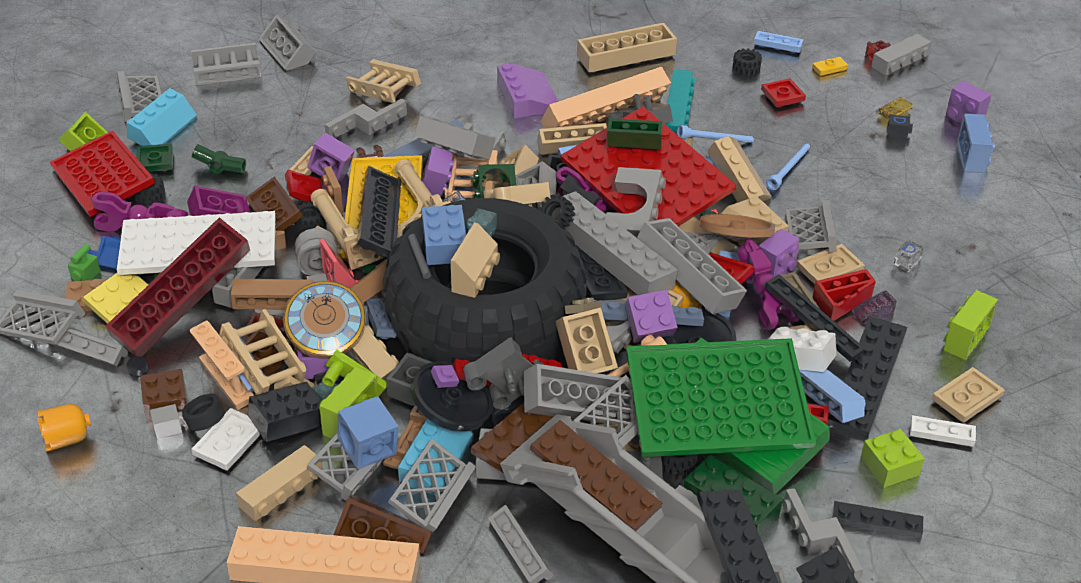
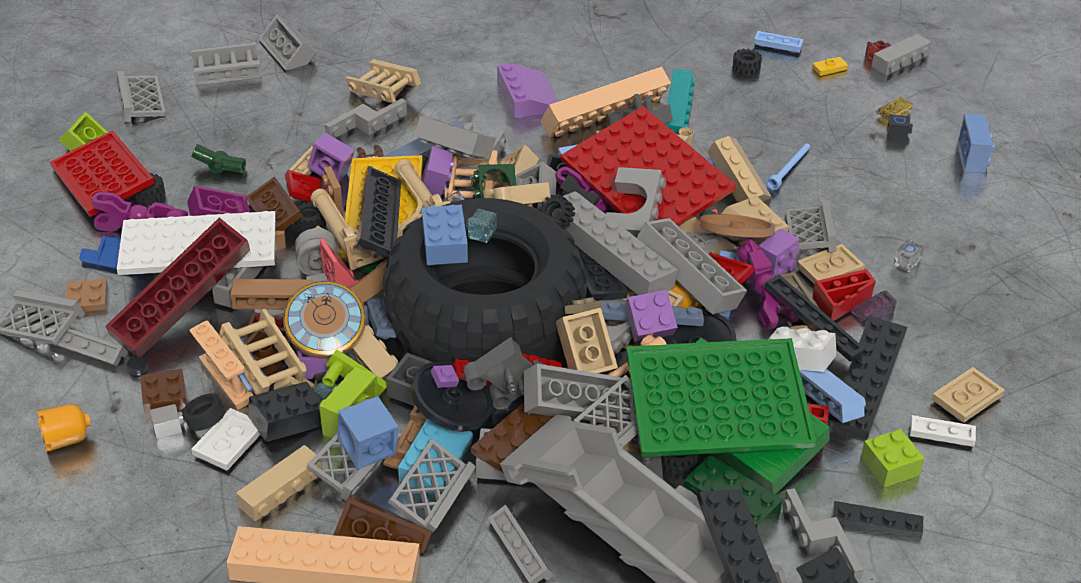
(83, 265): bright green brick -> none
(114, 295): light yellow plate -> none
(156, 157): dark green plate -> none
(161, 119): medium azure slope -> none
(419, 256): dark grey bar -> none
(473, 262): tan slope -> none
(553, 138): tan brick -> none
(597, 475): reddish brown plate -> none
(626, 47): tan brick -> none
(634, 133): dark green brick -> none
(685, 132): light blue piece -> none
(783, 92): red plate -> none
(967, 100): medium lavender brick -> none
(969, 324): lime brick -> none

